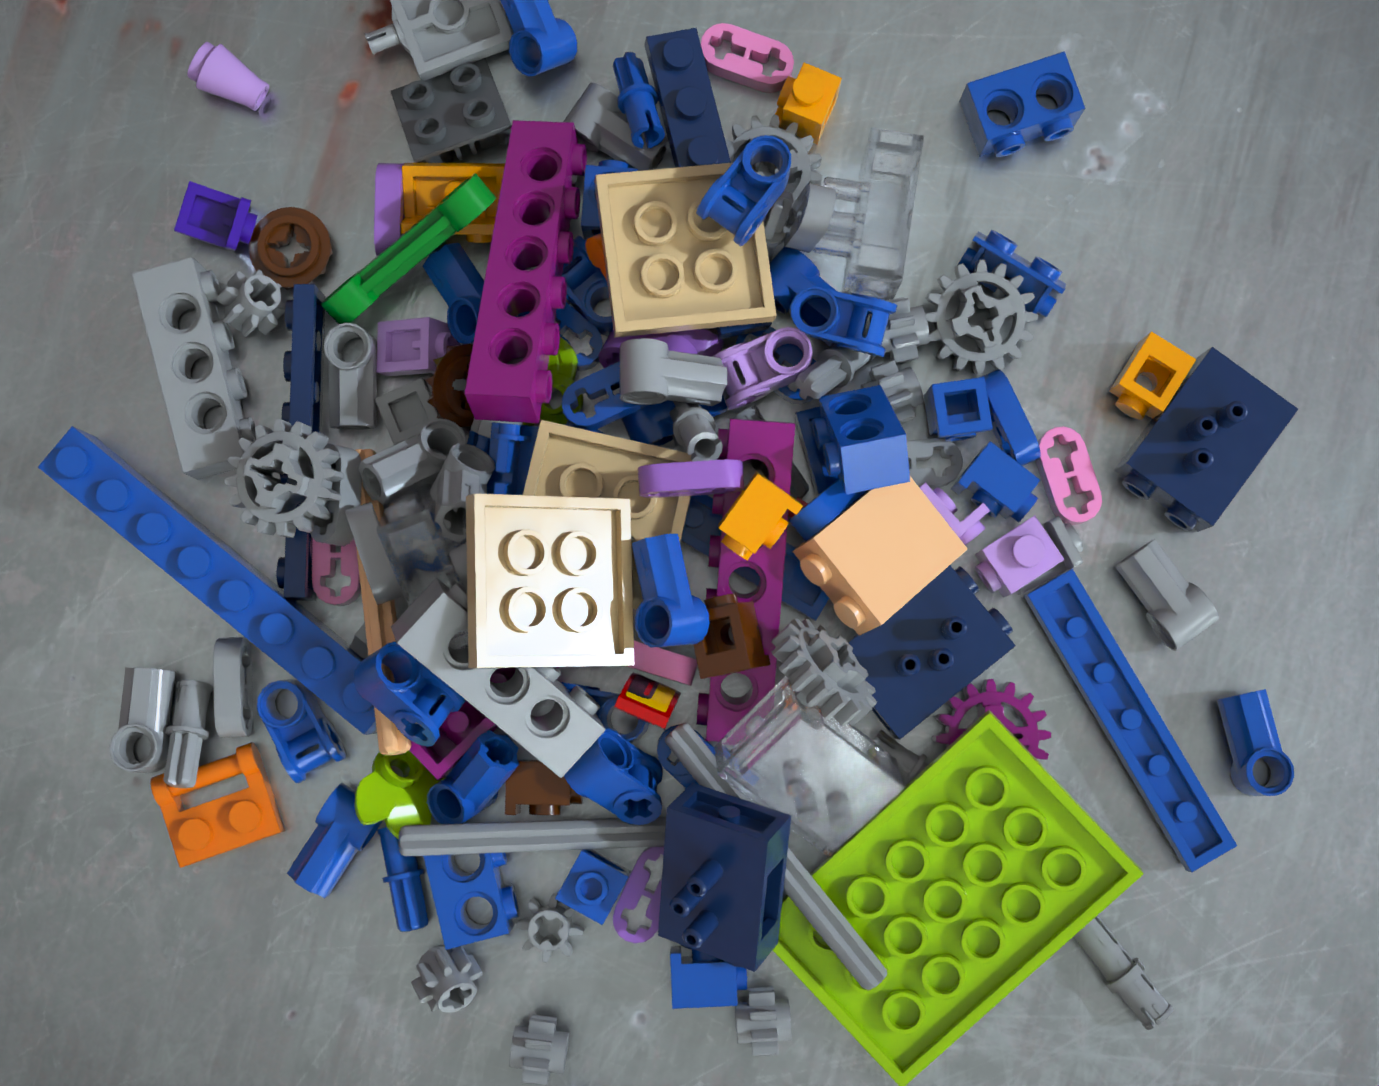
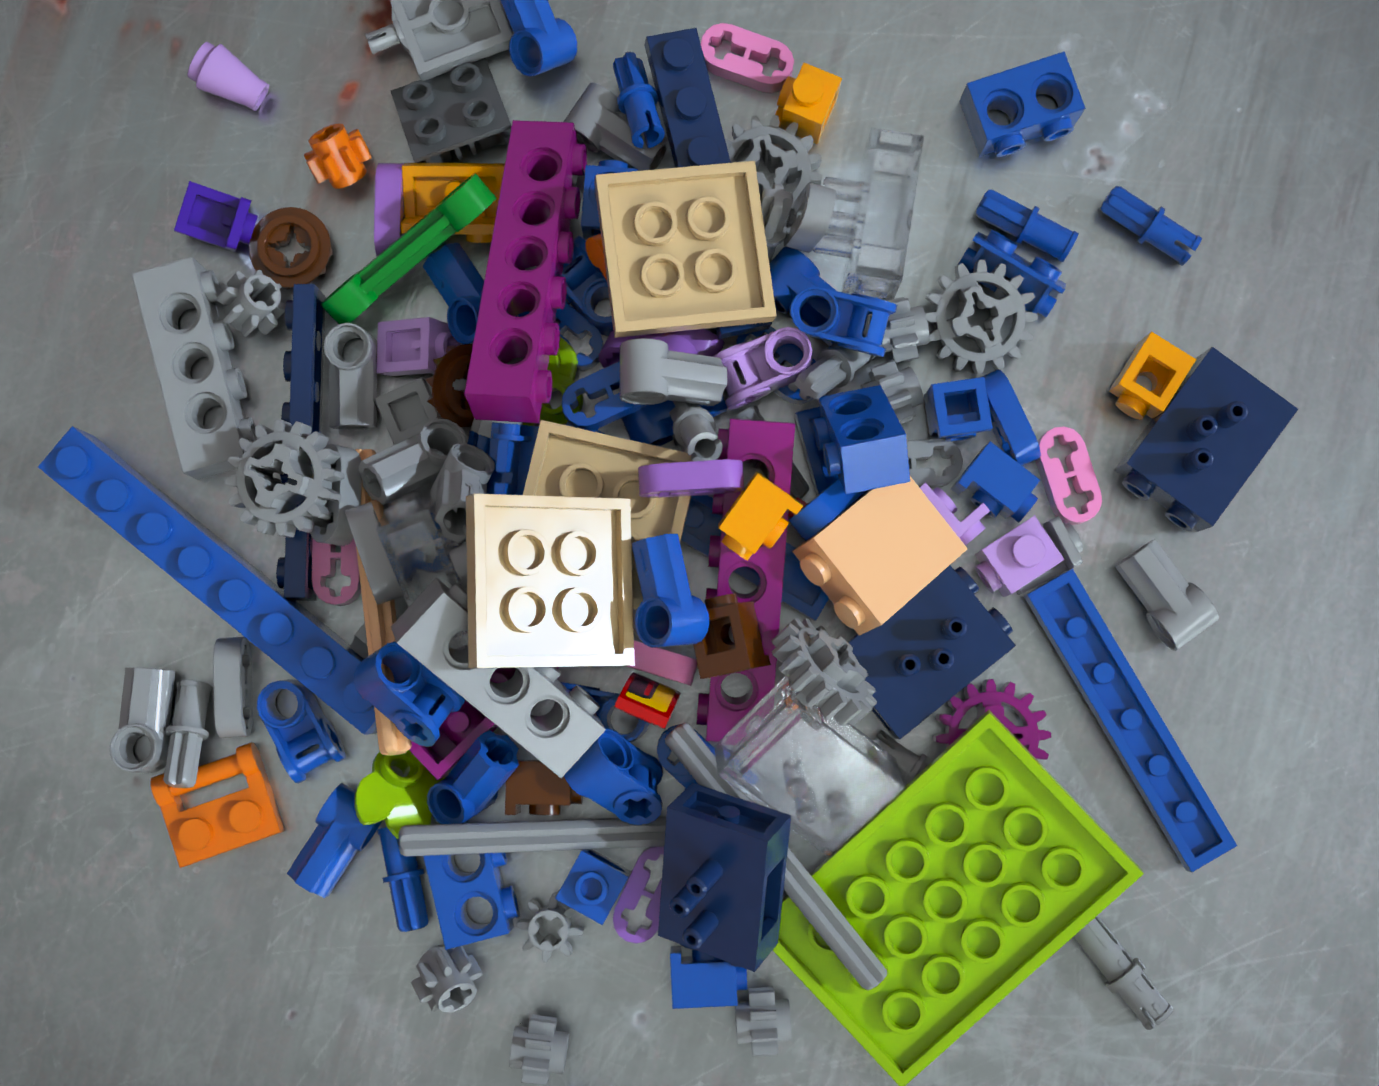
(337, 156): none -> orange gear
(741, 195): blue piece -> none
(1026, 224): none -> blue axle
(1149, 224): none -> blue axle
(1253, 736): blue piece -> none

